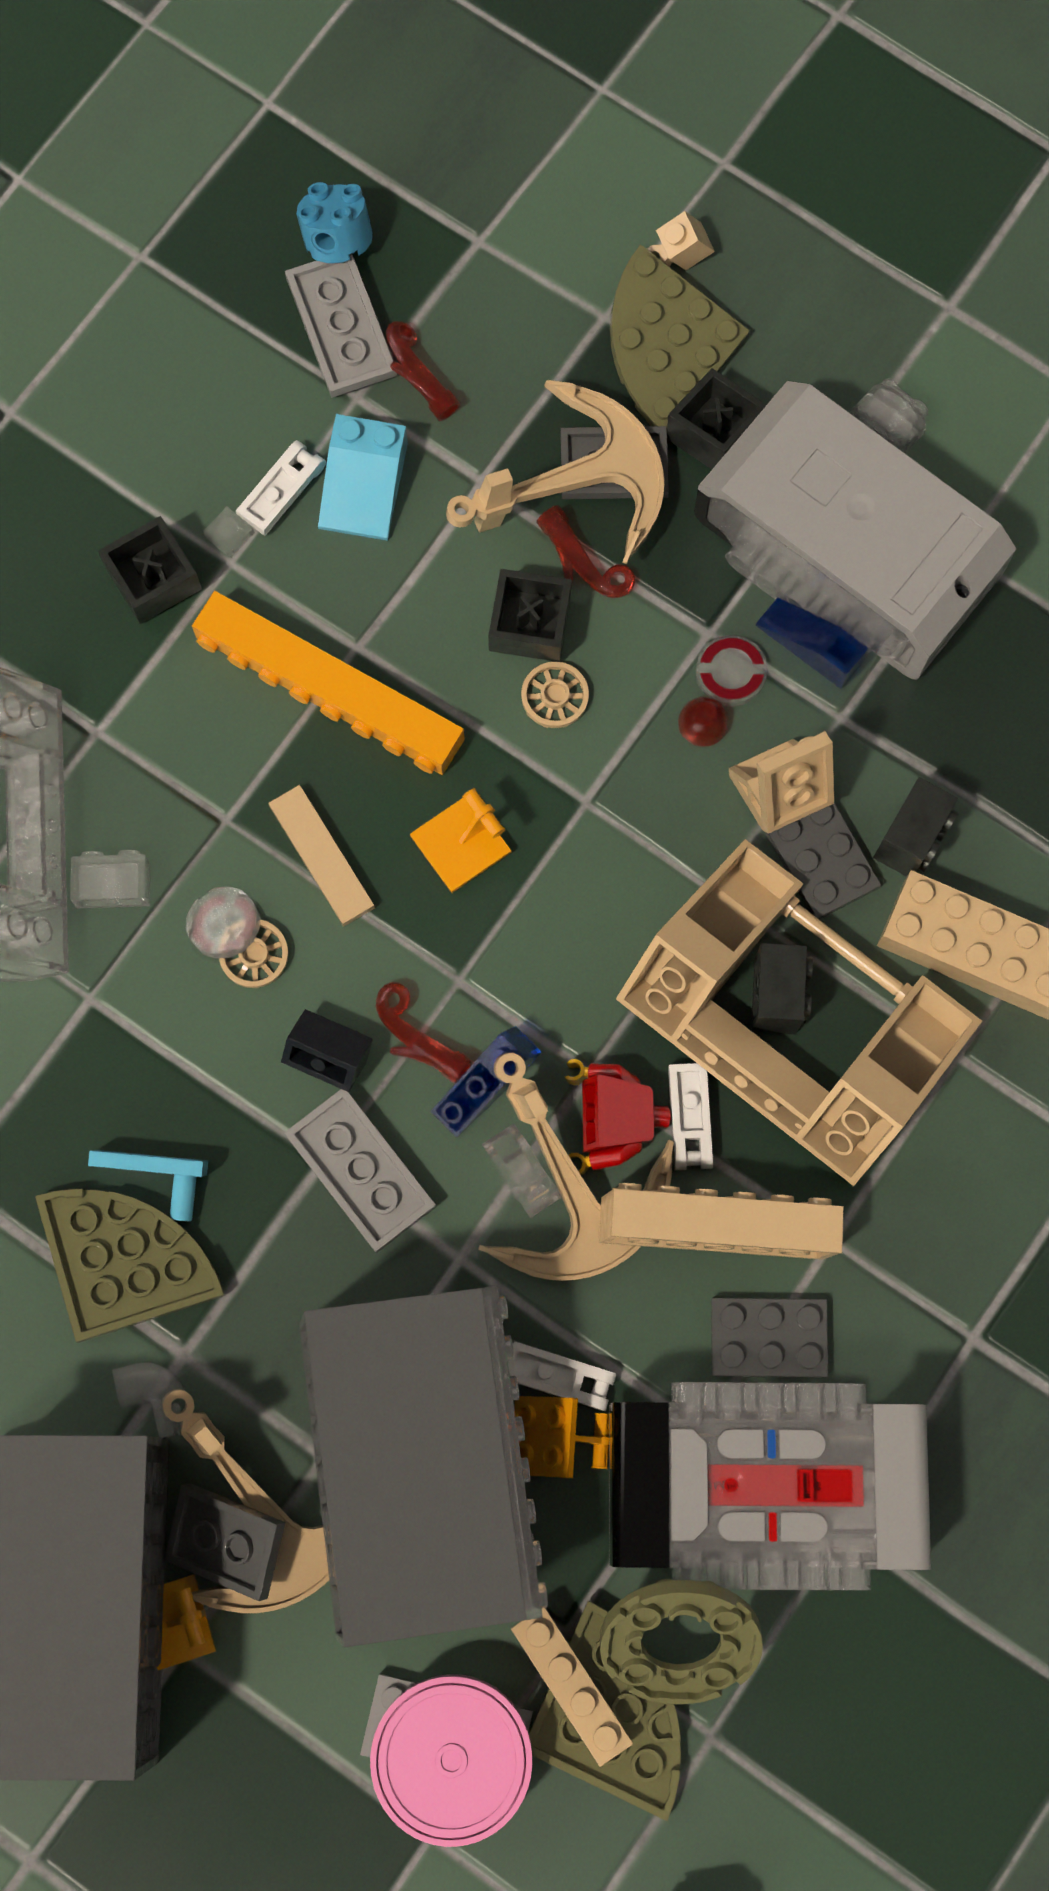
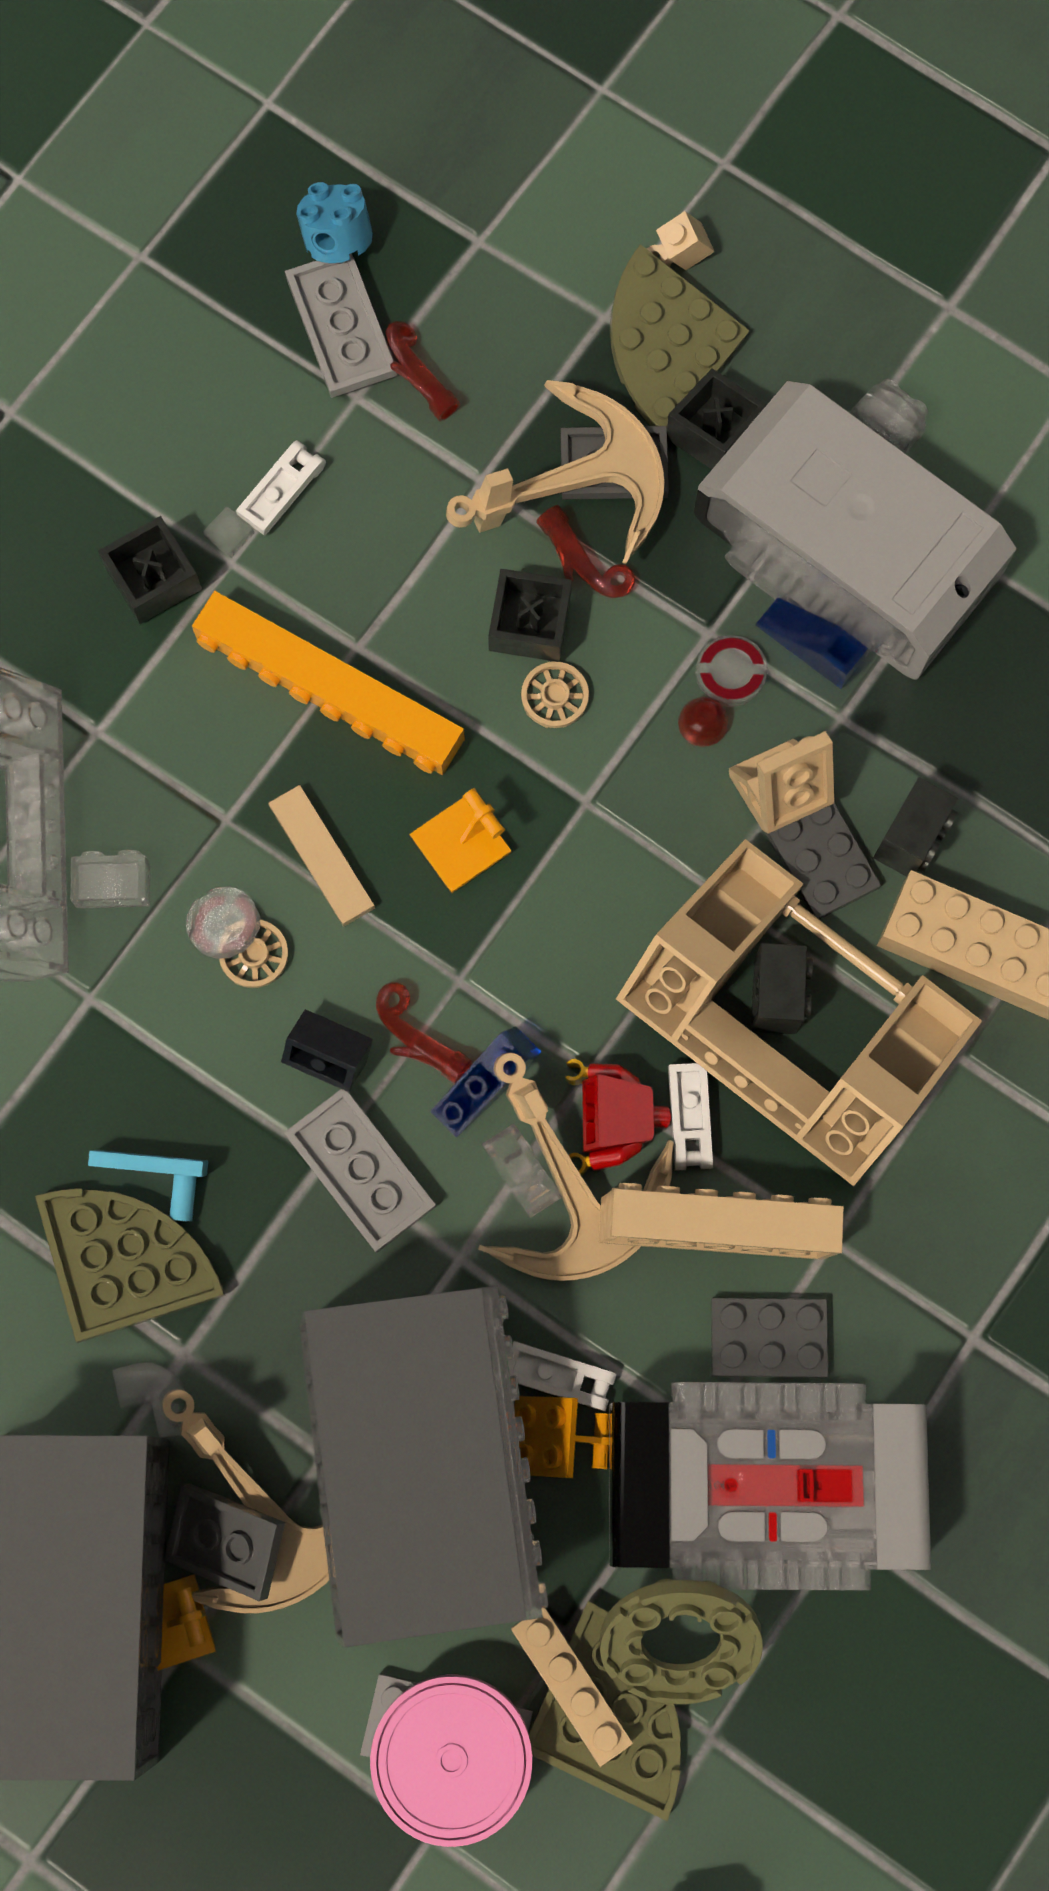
(362, 477): medium azure slope -> none

